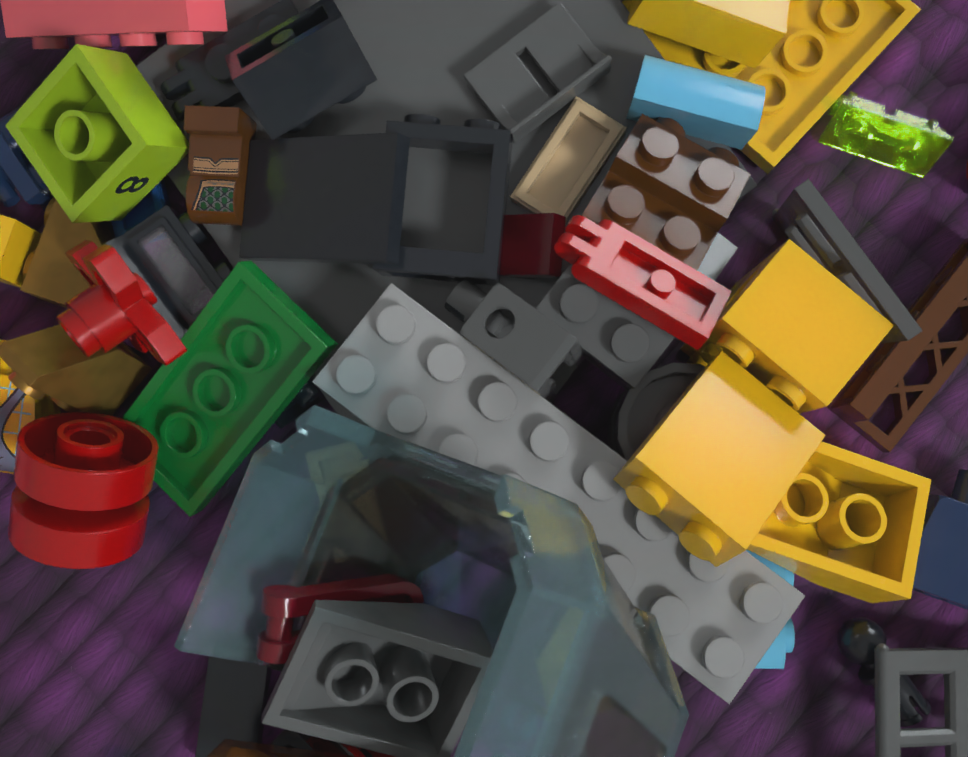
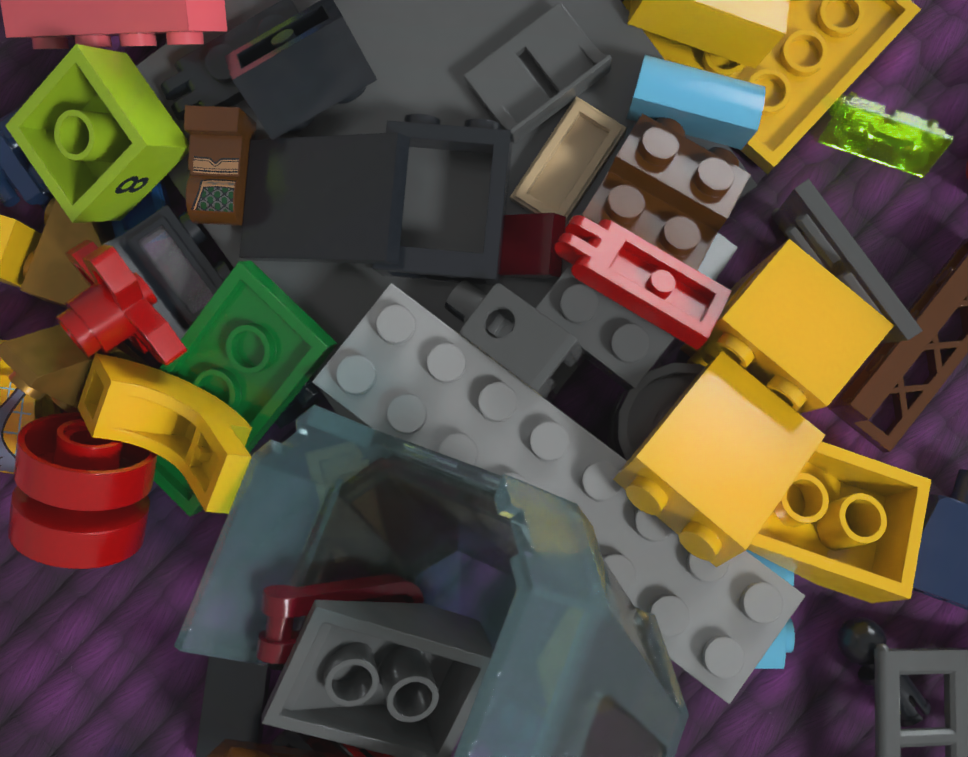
(172, 420): none -> yellow arch

